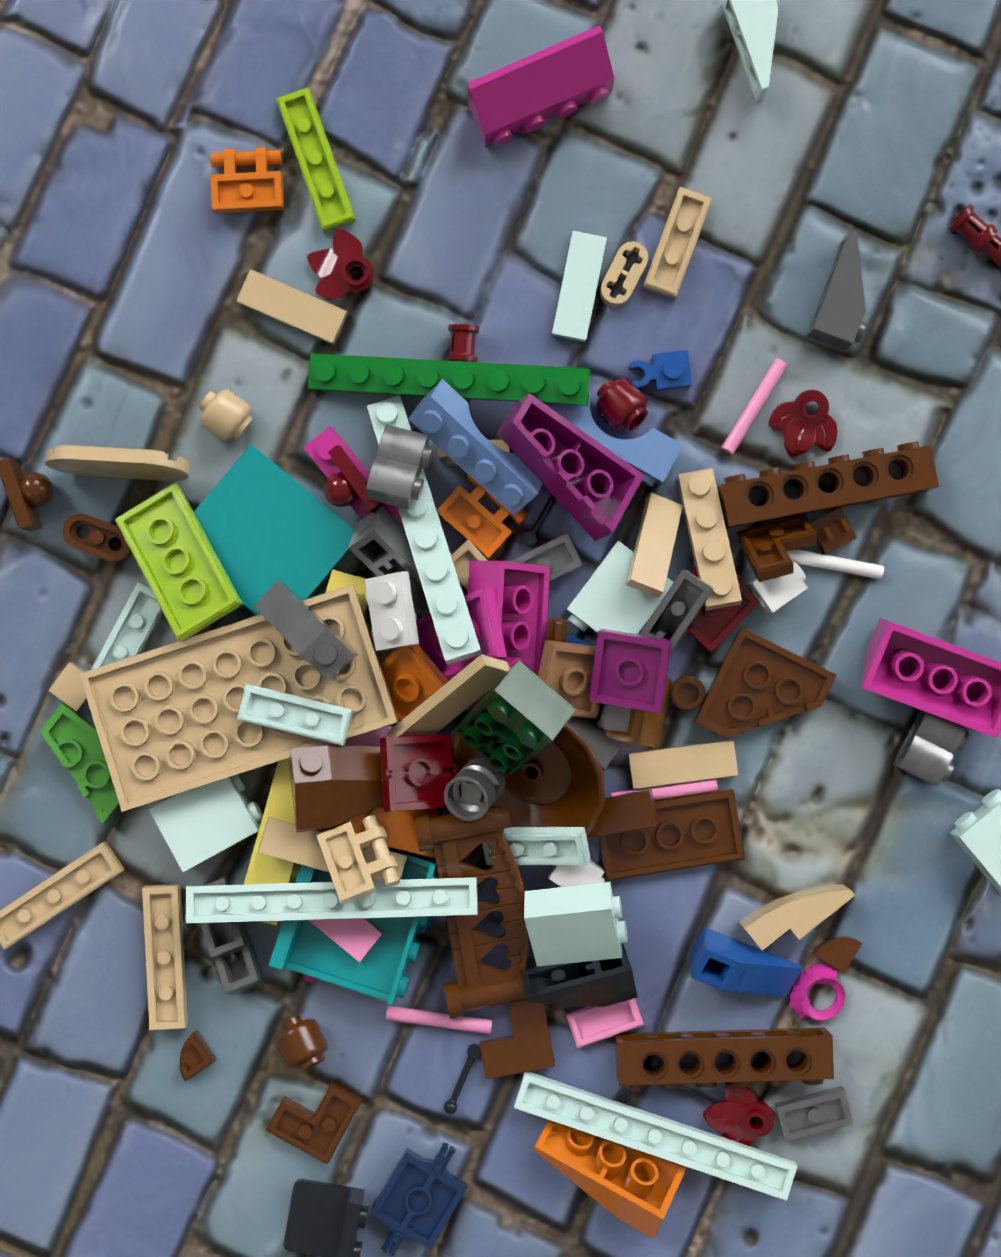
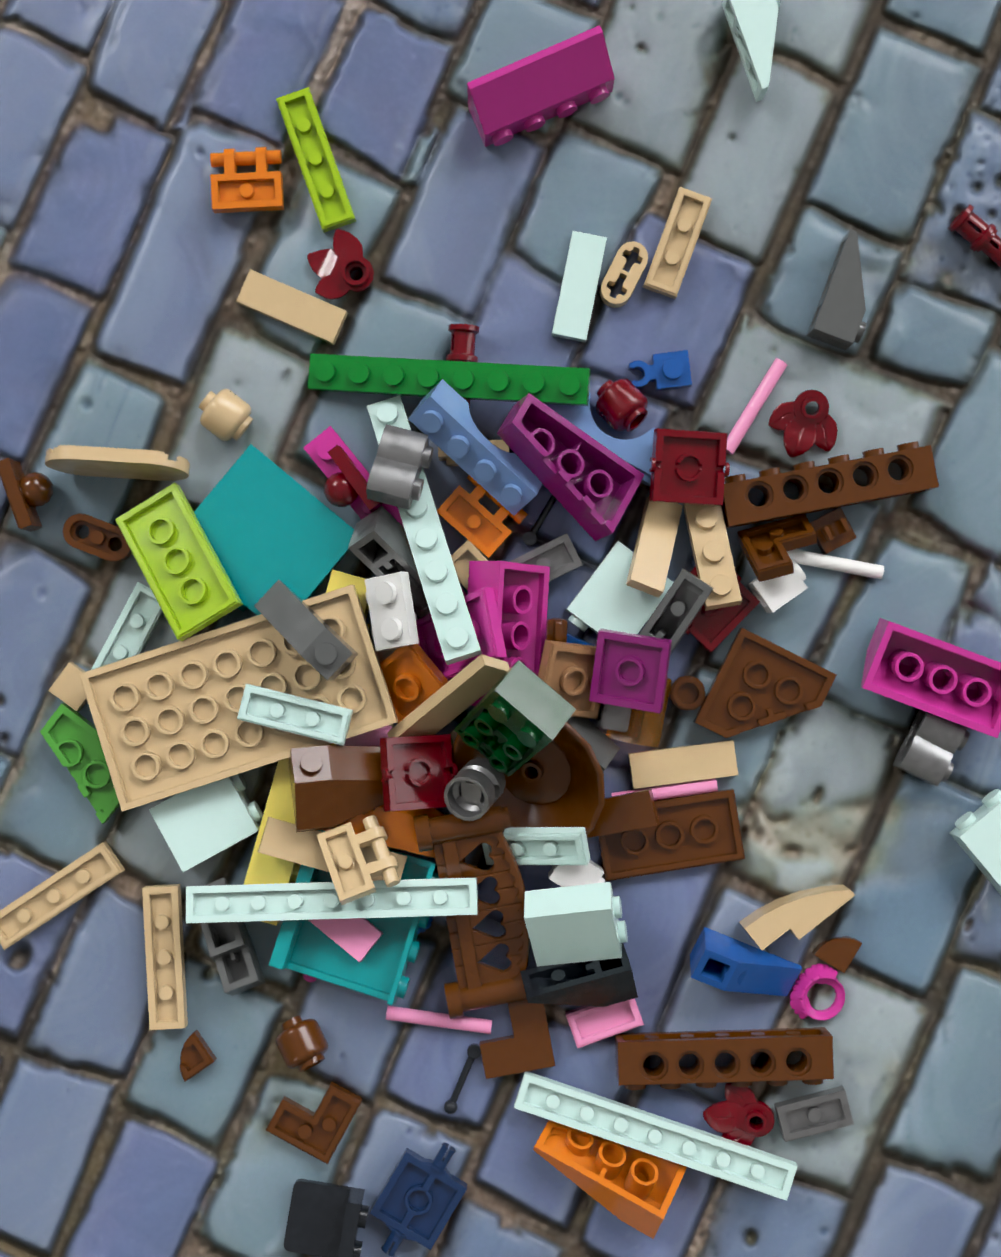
(688, 467): none -> dark red plate

